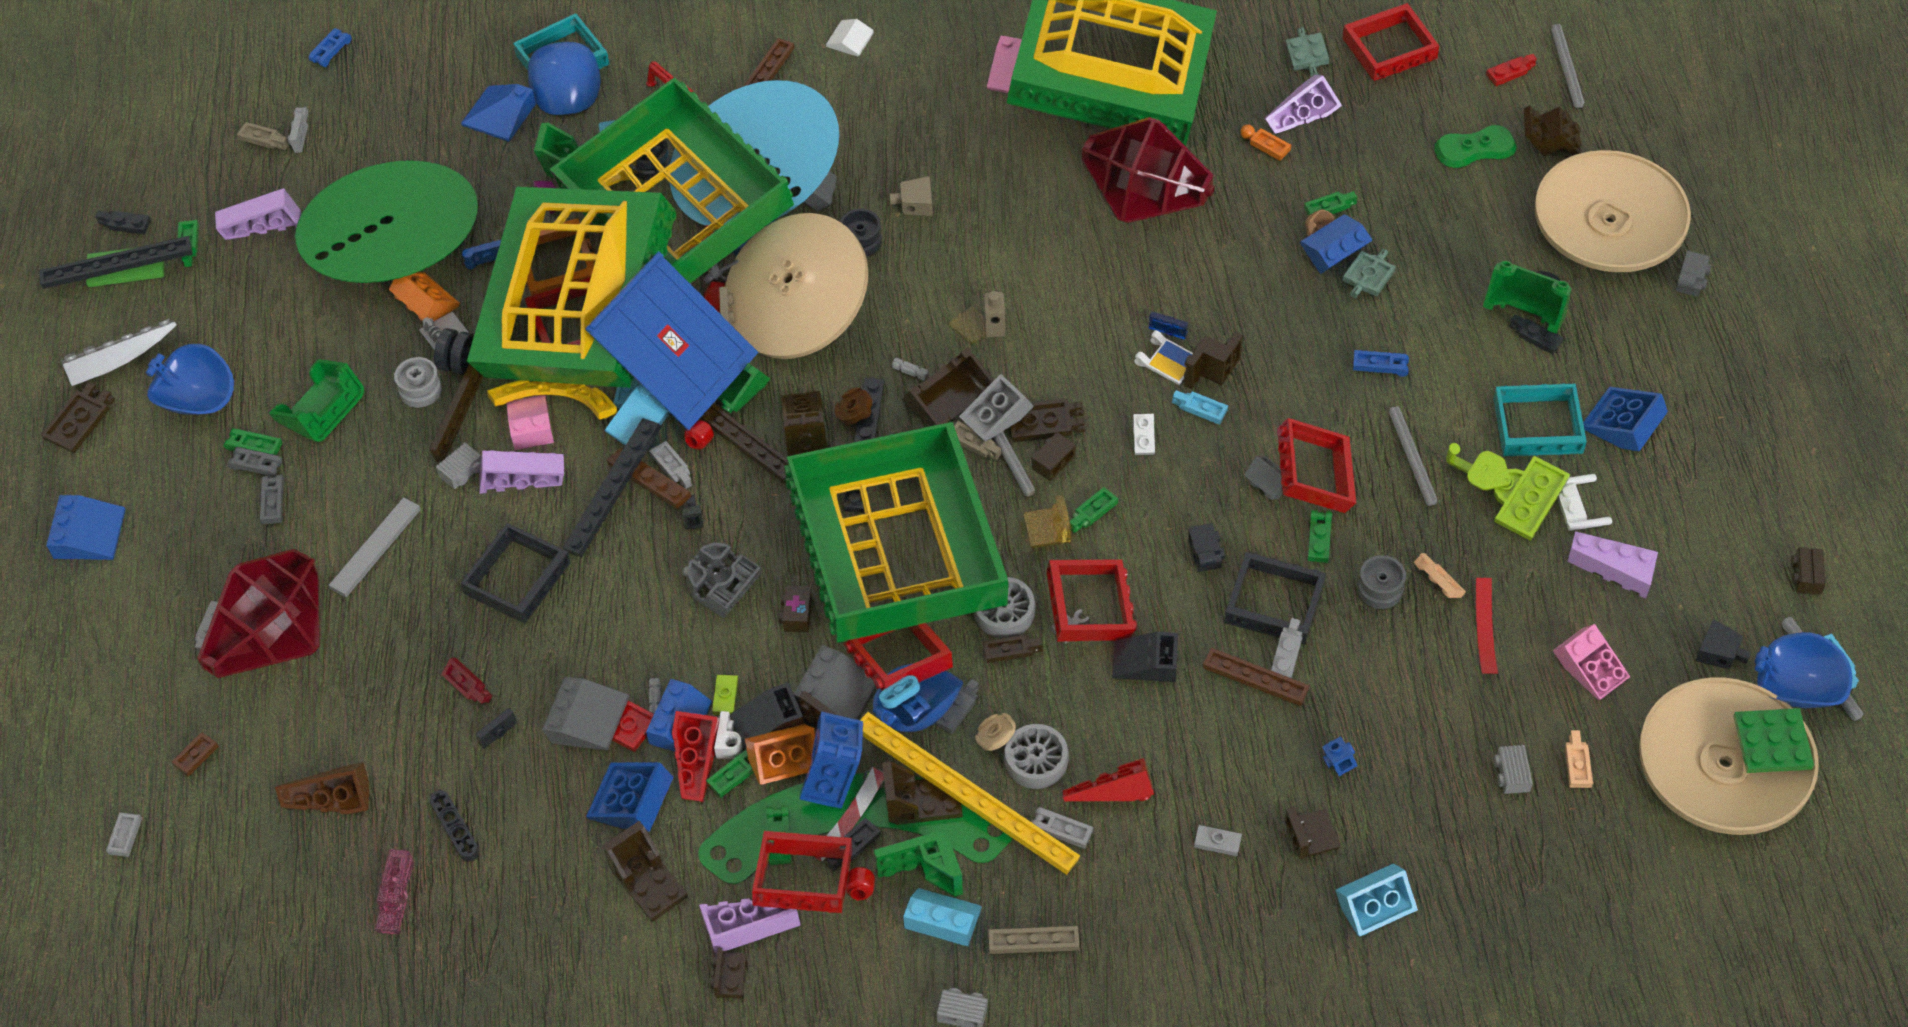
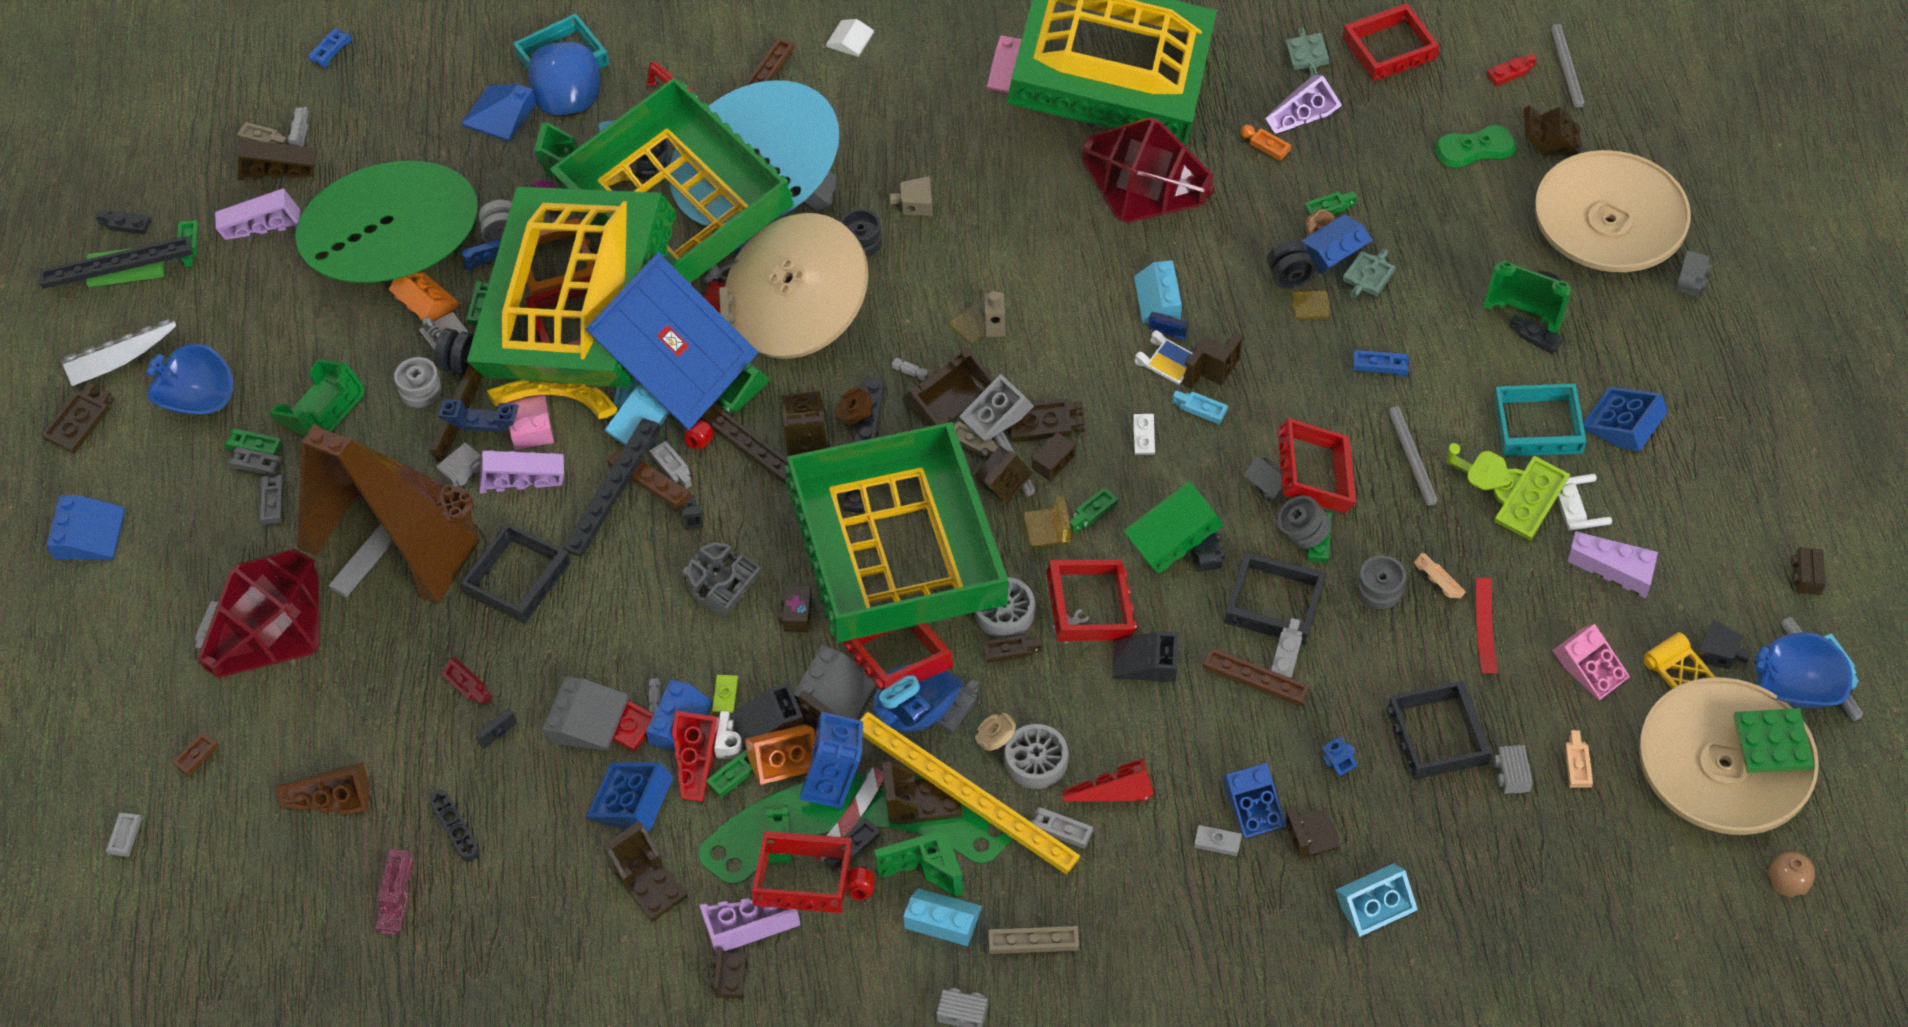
(274, 160): none -> dark brown wedge
(419, 513): none -> reddish brown piece
(477, 302): none -> green plate
(479, 420): none -> dark blue slope
(493, 219): none -> light grey wheel
(1004, 473): none -> dark brown bracket
(1158, 291): none -> medium azure slope
(1173, 527): none -> green slope
(1253, 800): none -> blue slope
(1291, 263): none -> black wheel
(1303, 521): none -> dark grey wheel
(1311, 305): none -> clear yellow piece
(1431, 695): none -> black window
(1671, 652): none -> yellow piece
(1791, 874): none -> medium nougat cylinder

